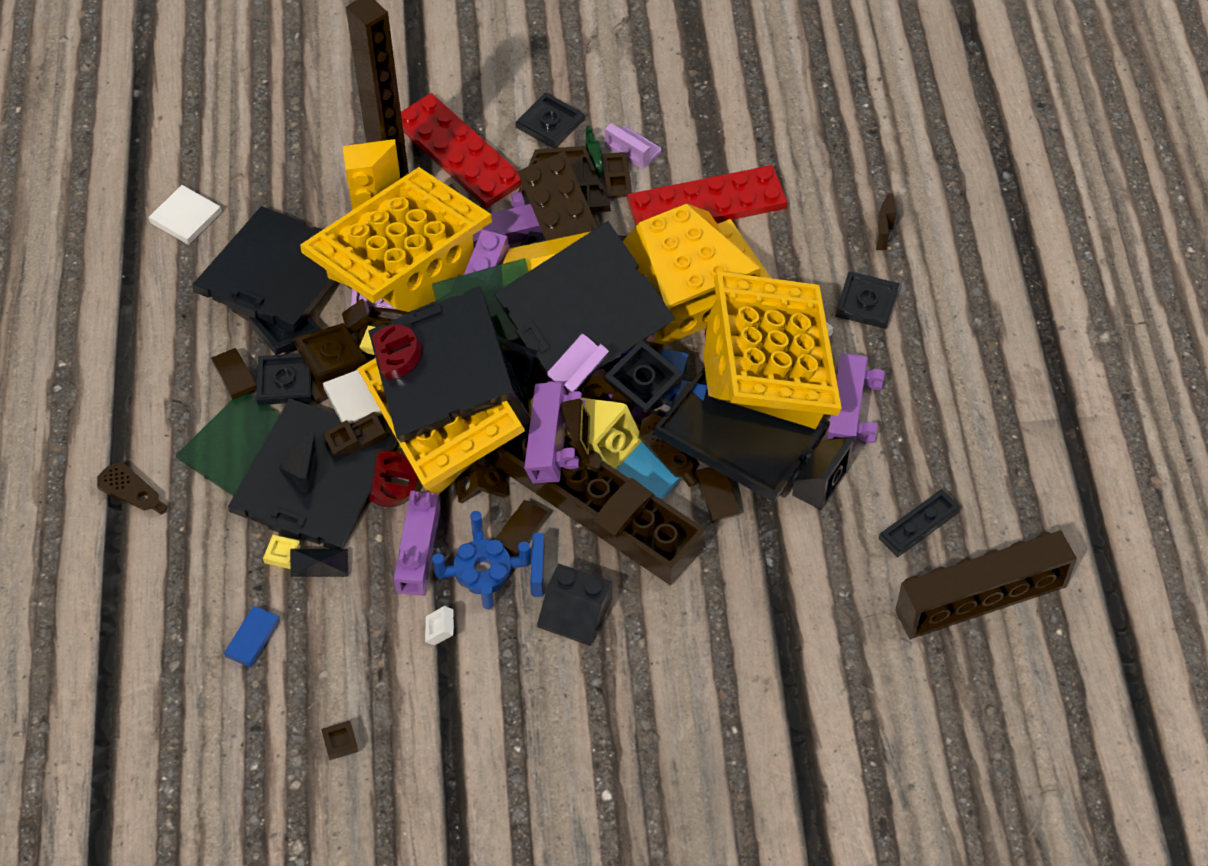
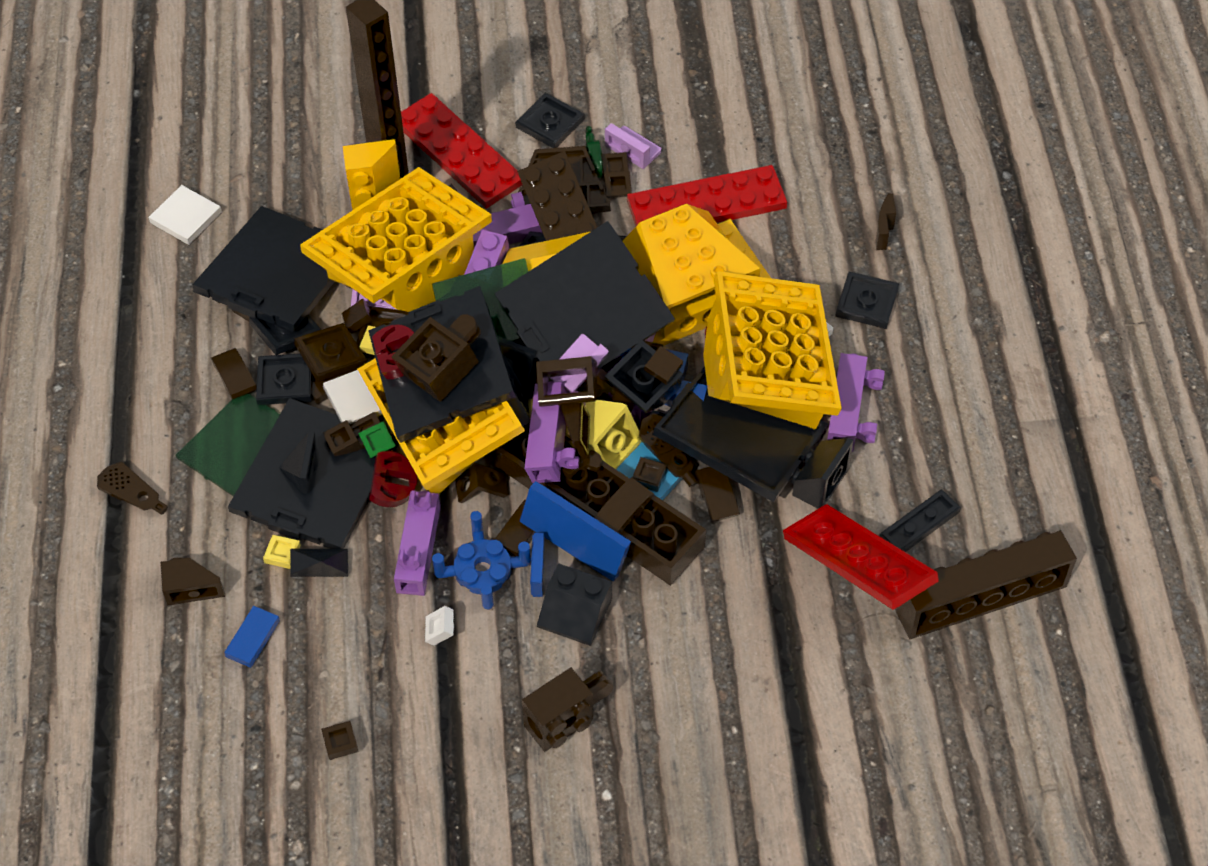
(188, 582): none -> dark brown slope
(377, 439): none -> green tile
(436, 344): none -> dark brown brick
(562, 368): none -> dark brown tile
(563, 707): none -> dark brown brick
(575, 531): none -> blue tile
(650, 473): none -> dark brown tile
(663, 365): none -> dark brown tile
(861, 556): none -> red plate

